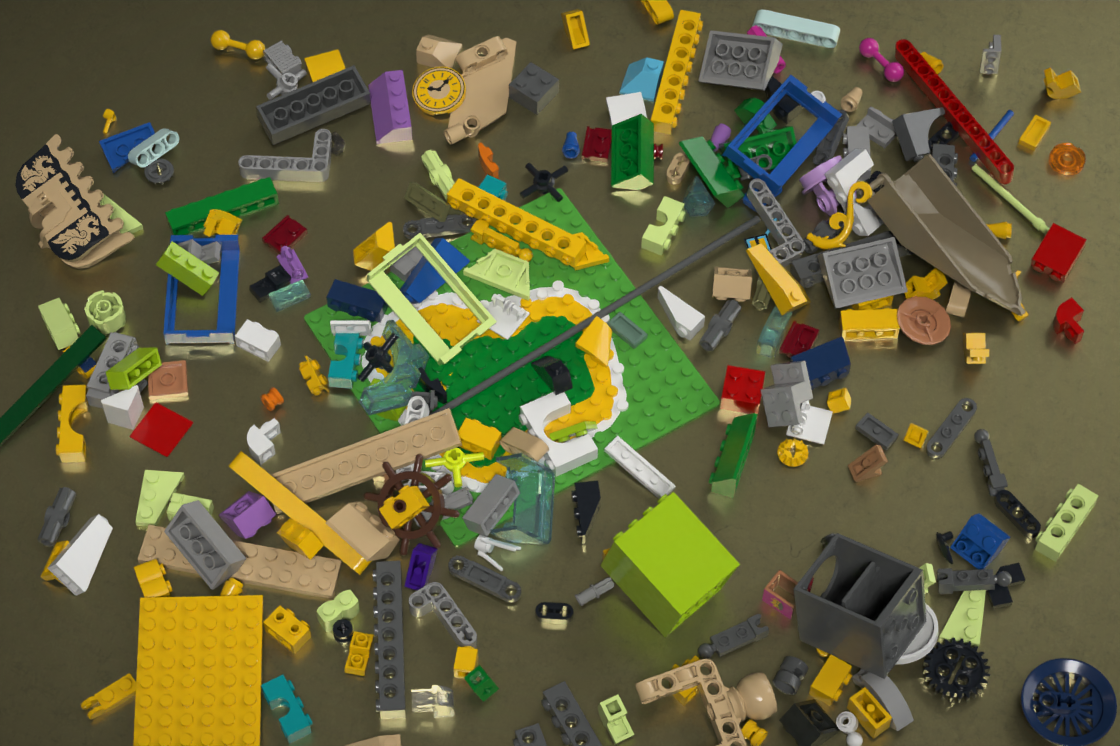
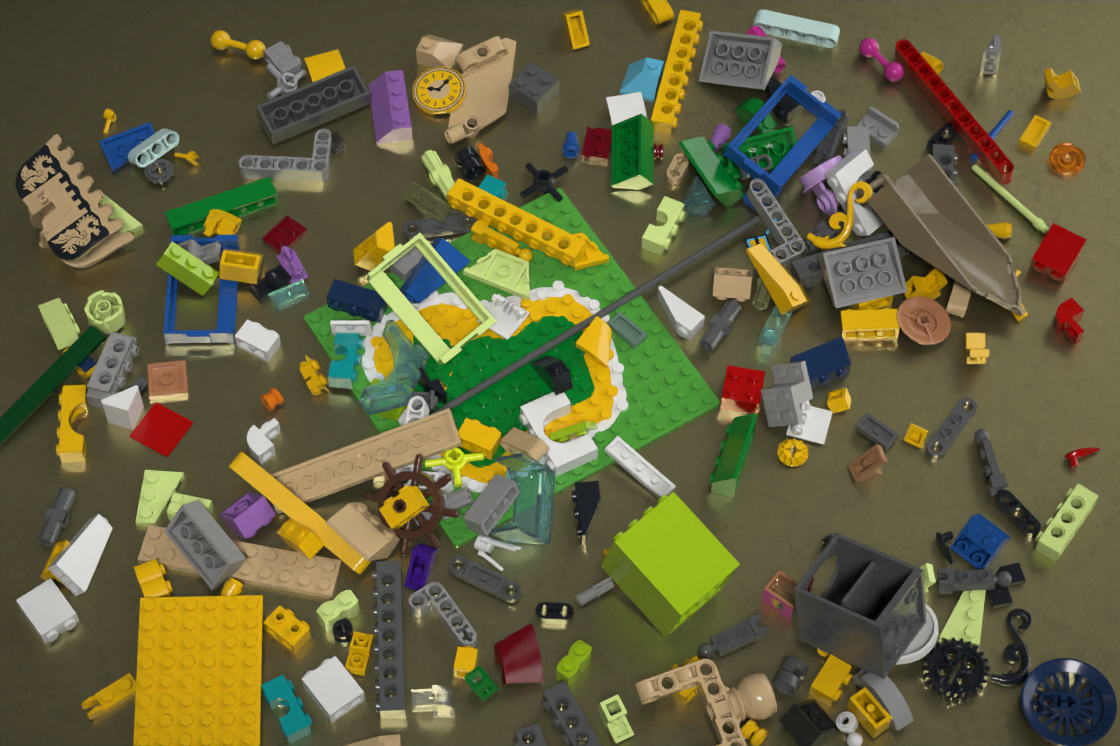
(47, 611): none -> white brick
(133, 368): lime brick -> none
(191, 156): none -> yellow hand
(240, 266): none -> yellow slope
(333, 689): none -> white brick
(378, 357): black bar -> none
(470, 163): none -> black wheel
(520, 657): none -> dark red slope
(574, 663): none -> lime brick
(798, 339): dark red plate -> none
(851, 100): tan cone -> none
(913, 132): arch -> none
(1020, 648): none -> black plant
(1079, 453): none -> red bar

